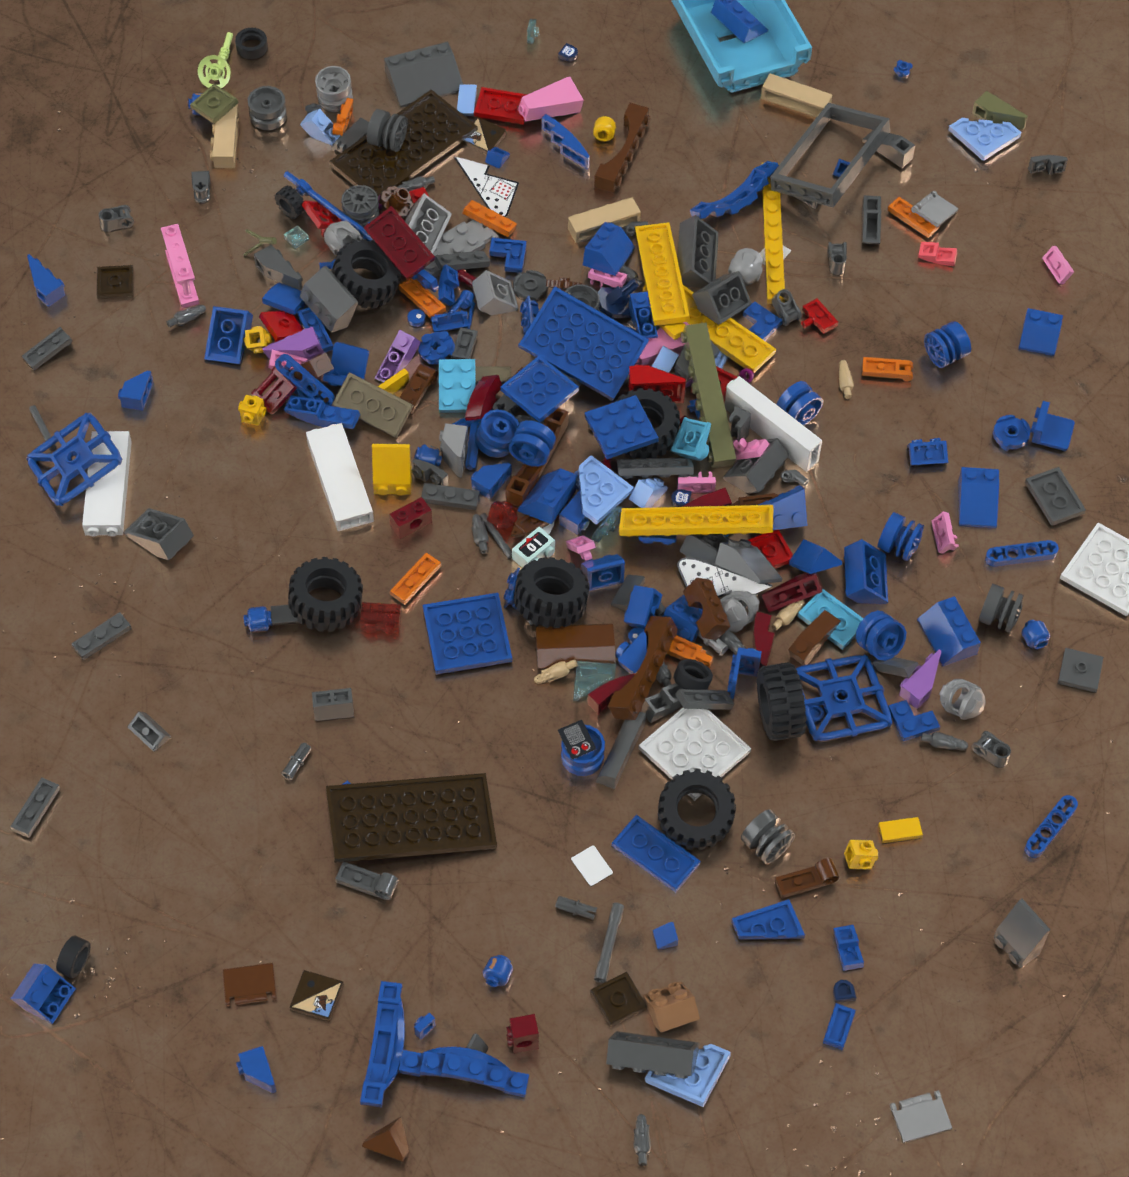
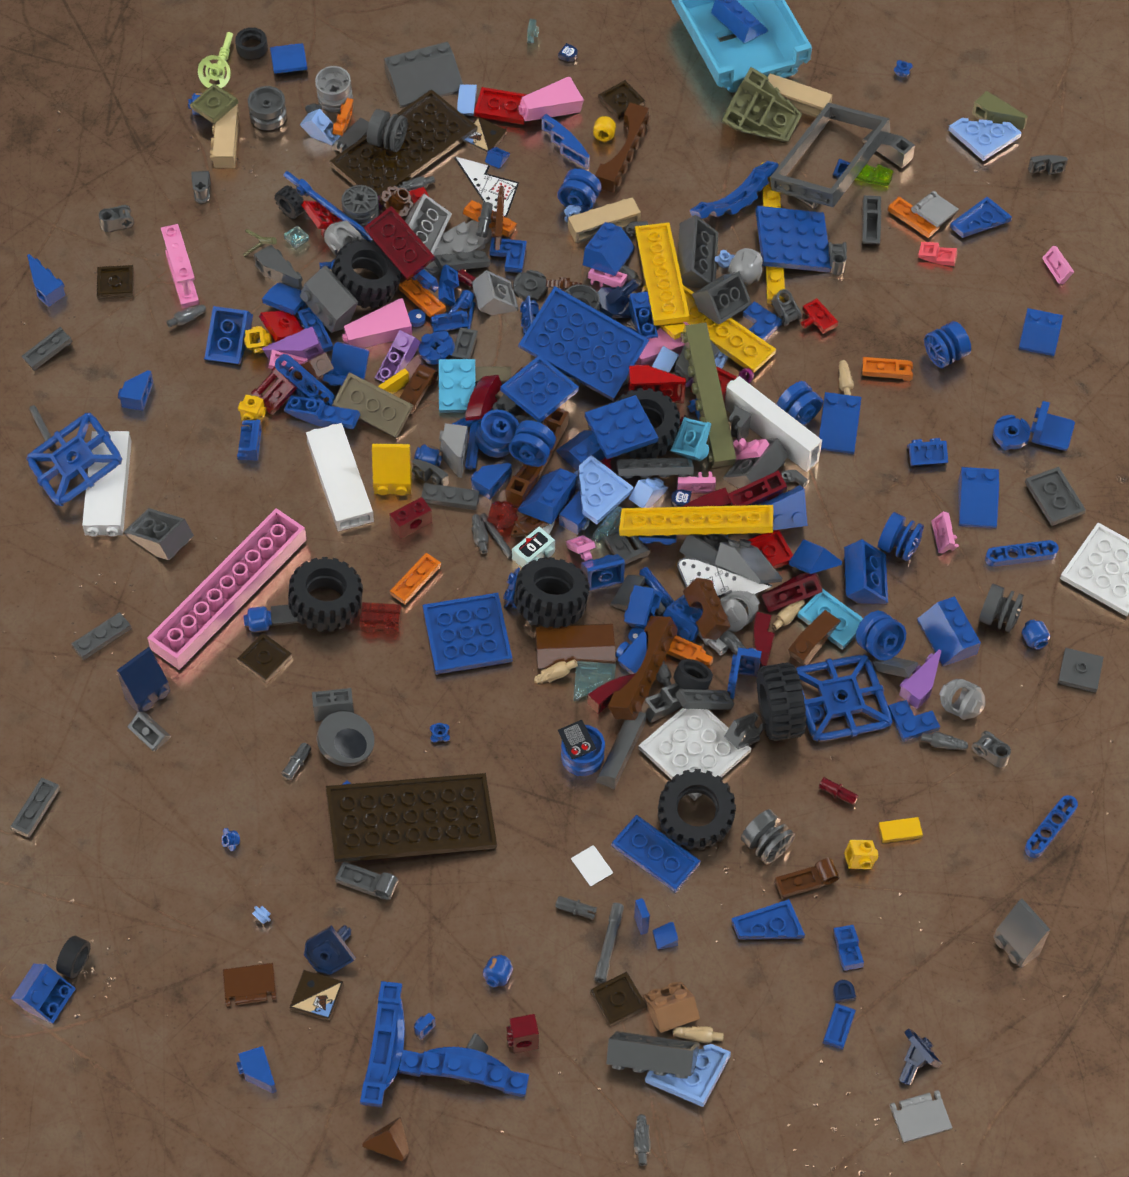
(143, 681): none -> dark blue slope
(227, 589): none -> bright pink brick
(230, 839): none -> blue plate
(249, 440): none -> blue hinge
(262, 914): none -> light blue plate
(264, 657): none -> dark brown tile
(288, 58): none -> blue slope
(328, 950): none -> dark blue piece
(345, 738): none -> dark grey piece
(378, 326): none -> bright pink slope
(439, 727): none -> blue plate
(484, 219): none -> dark grey axle
(498, 218): none -> reddish brown plate
(571, 209): none -> light blue plate
(579, 189): none -> blue wheel
(580, 448): none -> blue slope
(618, 98): none -> dark brown tile
(621, 546): none -> dark grey plate
(641, 916): none -> blue tile
(652, 582): none -> blue axle
(698, 1034): none -> tan piece
(724, 263): none -> light blue plate
(744, 732): none -> dark grey hinge
(759, 490): none -> dark red slope
(761, 109): none -> olive wedge
(793, 239): none -> blue plate
(838, 791): none -> dark red axle
(839, 422): none -> blue slope
(878, 175): none -> clear neon green slope
(917, 1056): none -> dark blue piece
(980, 217): none -> blue wing

